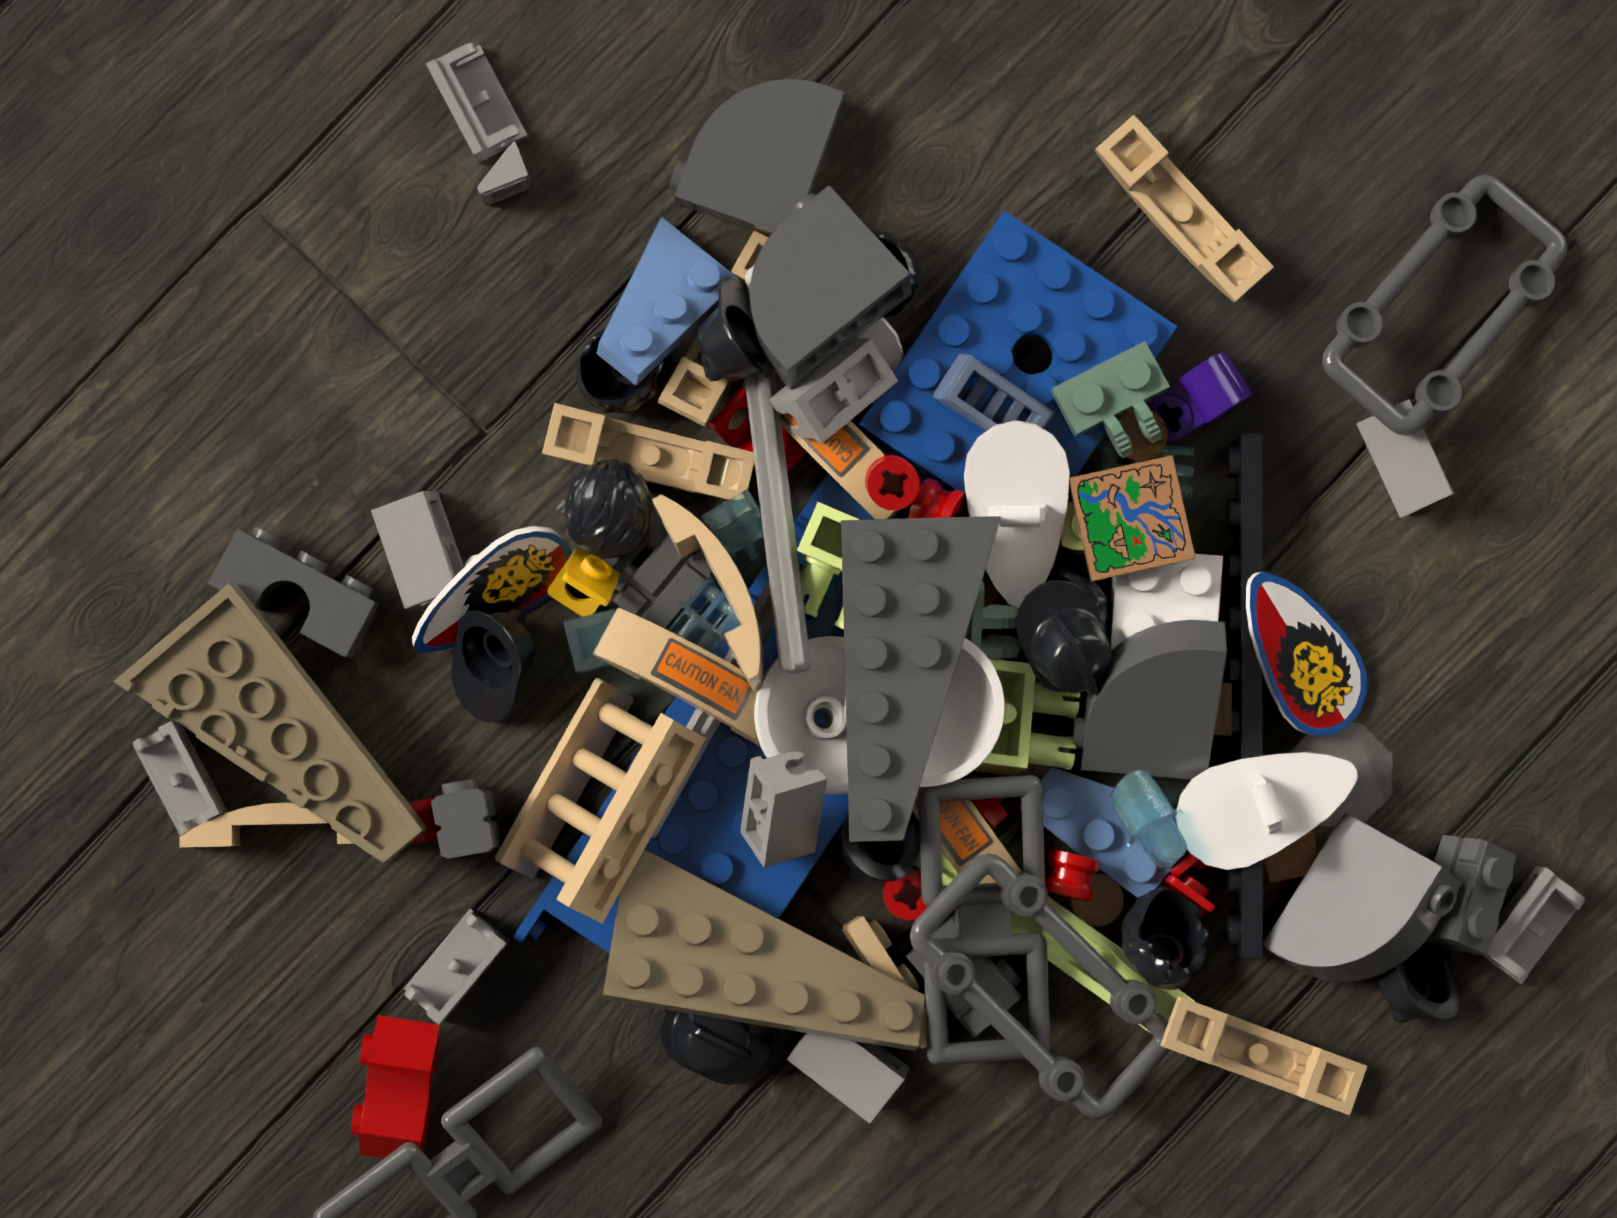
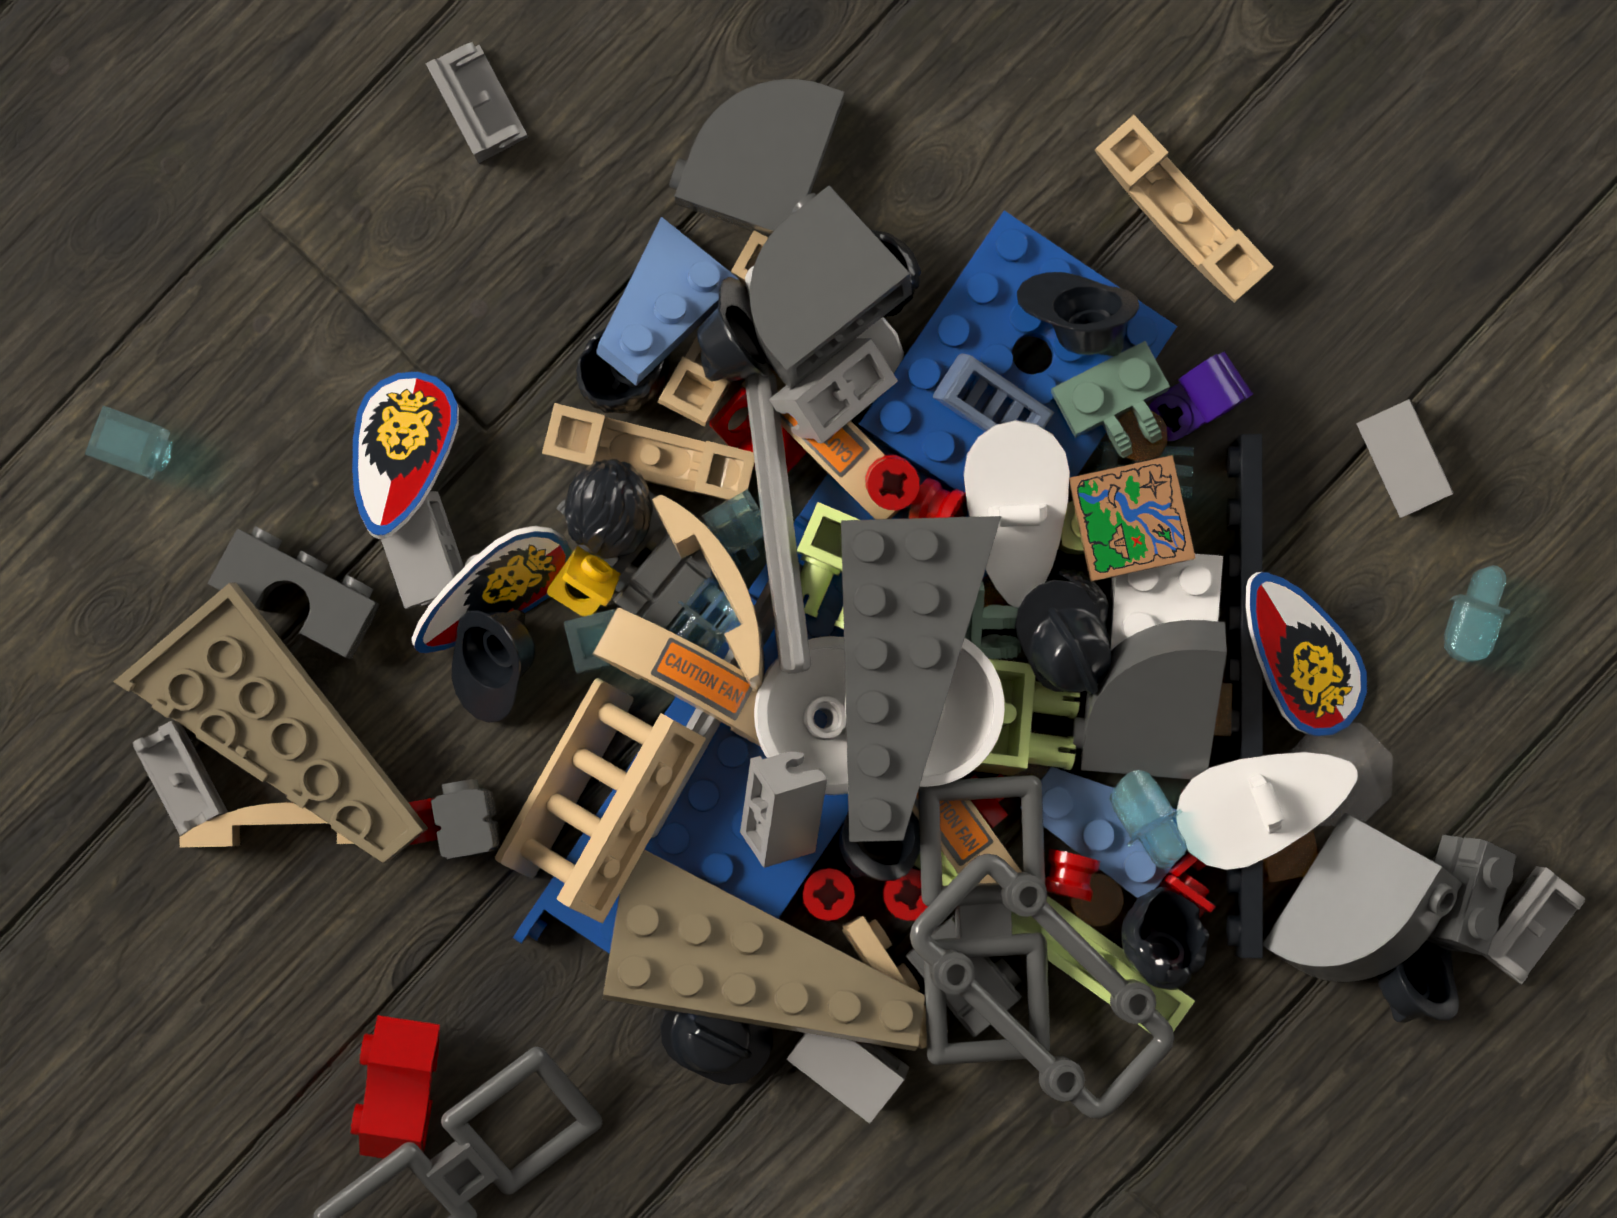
(129, 443): none -> clear light blue brick
(400, 447): none -> shield
(456, 966): light grey hinge -> none
(505, 177): light grey slope -> none
(825, 888): none -> red wheel
(1082, 311): none -> black piece
(1263, 1055): tan slope -> none
(1363, 322): dark grey bar -> none
(1476, 617): none -> clear light blue arm

